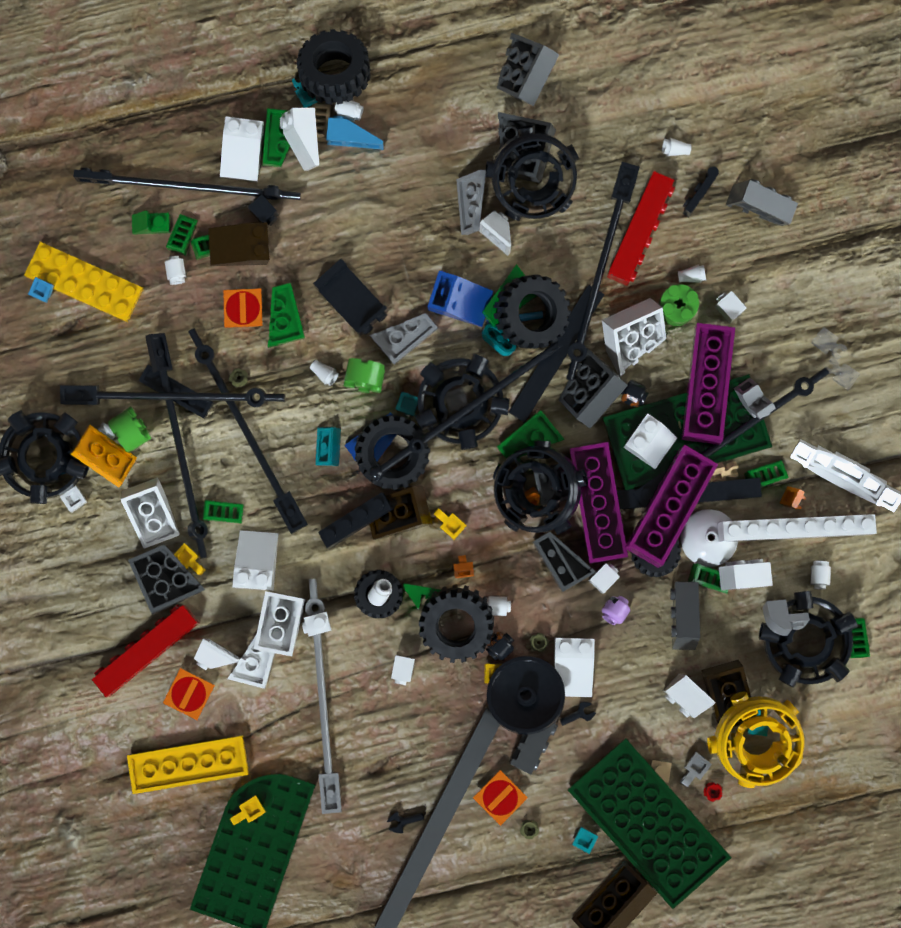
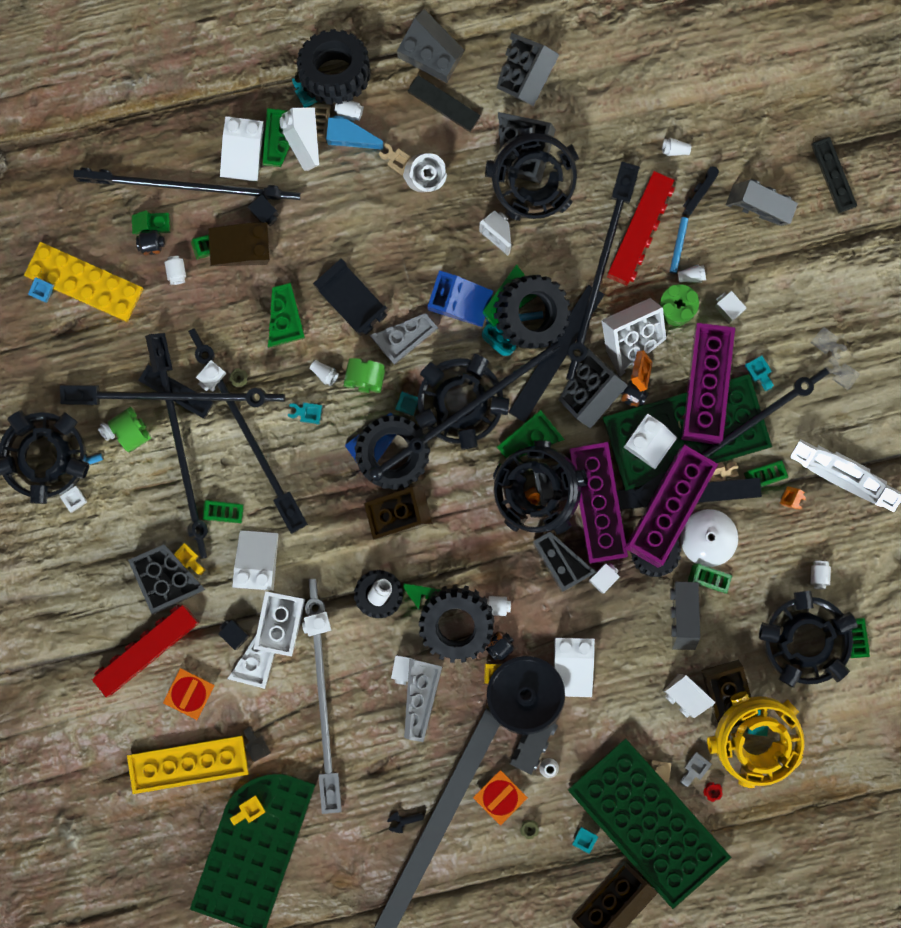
(104, 455): light orange tile -> none
(149, 512): white slope -> none
(150, 242): none -> black head
(173, 237): green slope -> none
(210, 376): none -> white bracket
(213, 655): white slope -> none
(233, 634): none -> black brick
(242, 308): piece -> none
(256, 747): none -> clear smoke plate
(309, 413): none -> teal plate
(328, 446): teal slope -> none
(355, 520): black plate -> none
(397, 159): none -> tan plate
(421, 691): none -> light grey wing
(430, 47): none -> dark grey wedge
(434, 169): none -> white brick
(444, 103): none -> pearl dark grey tile
(451, 525): yellow plate -> none
(463, 568): orange tile -> none
(470, 198): light grey wing -> none
(538, 647): olive plate -> none
(549, 762): none -> white cone
(578, 714): black bar -> none
(616, 610): lavender head -> none
(641, 370): none -> orange plate
(679, 244): none -> dark azure bar
(745, 574): white brick -> none
(753, 399): light grey brick -> none
(759, 370): none -> teal plate
(779, 619): light grey brick -> none
(796, 528): white brick -> none
(834, 175): none -> pearl dark grey tile

